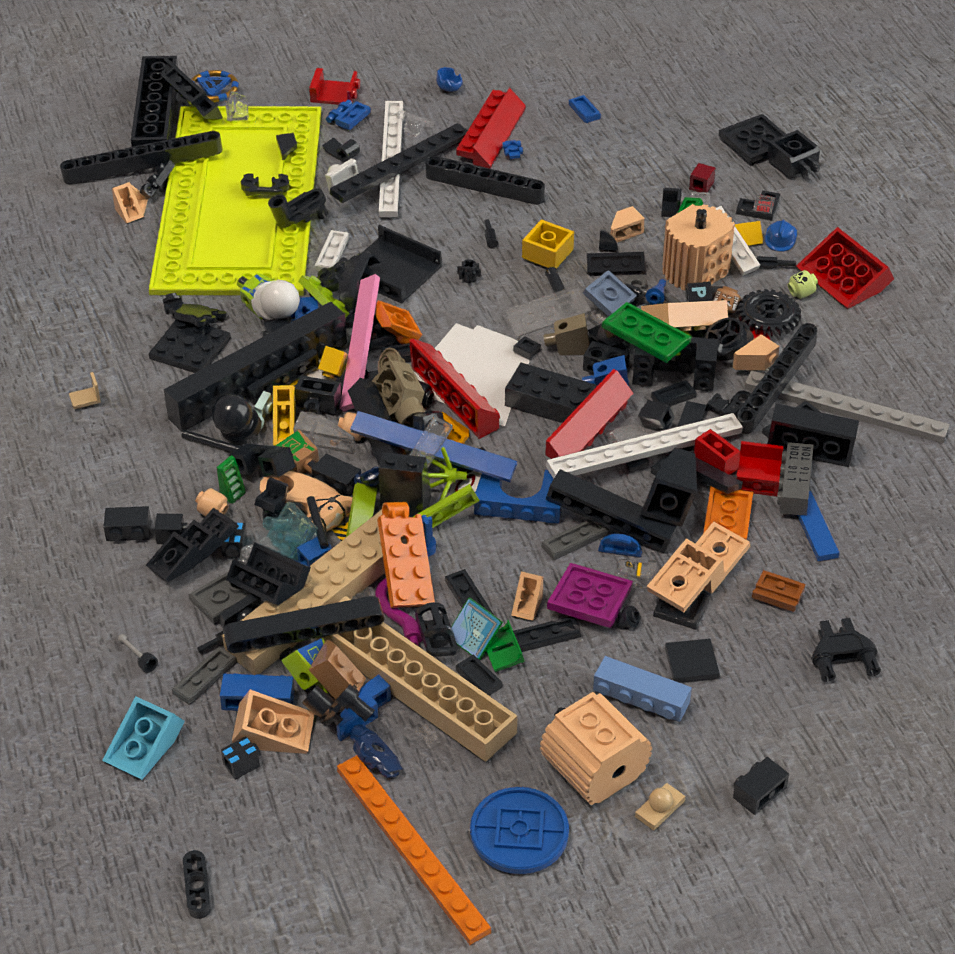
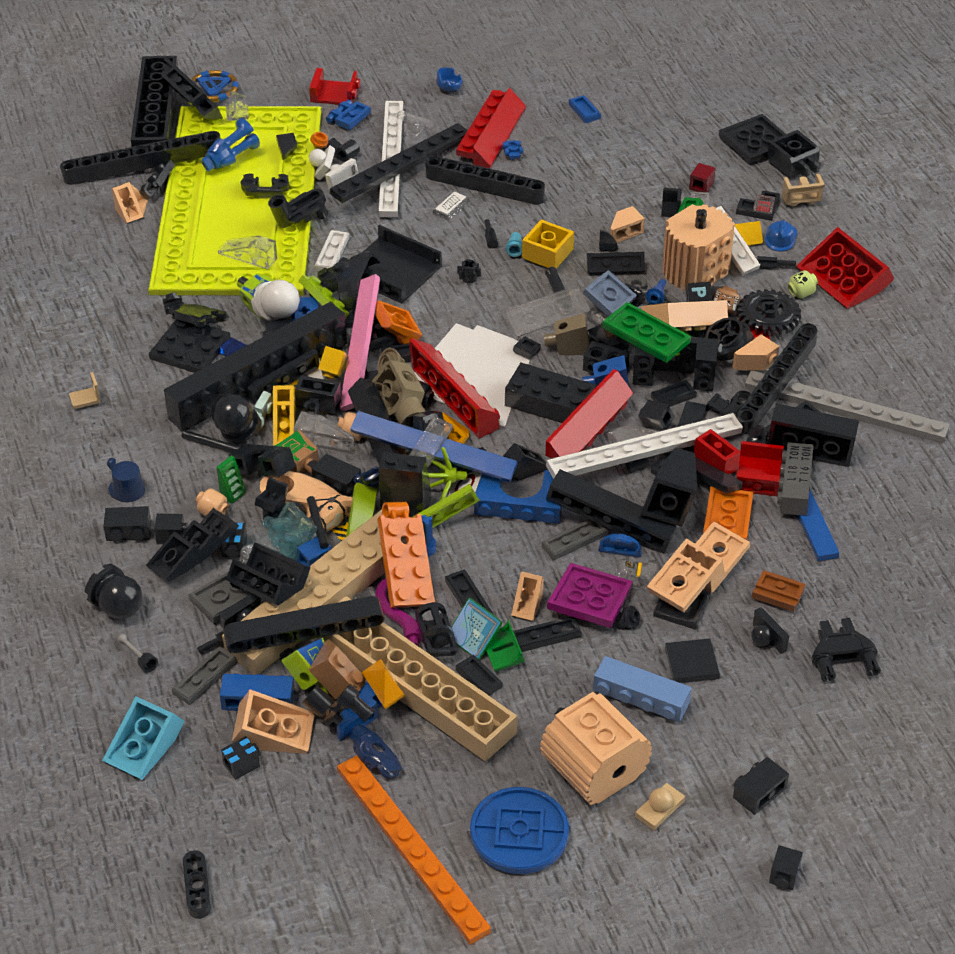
(114, 592): none -> black tile
(126, 481): none -> dark blue hat
(222, 155): none -> blue piece
(230, 346): none -> clear blue tile
(252, 250): none -> clear slope
(319, 139): none -> orange plate
(321, 160): none -> white tile
(383, 684): none -> light orange slope
(450, 205): none -> tile
(514, 245): none -> medium azure cone
(528, 461): none -> black slope
(758, 435): none -> black plant
(768, 631): none -> black tile
(785, 867): none -> black brick
(803, 192): none -> tan window

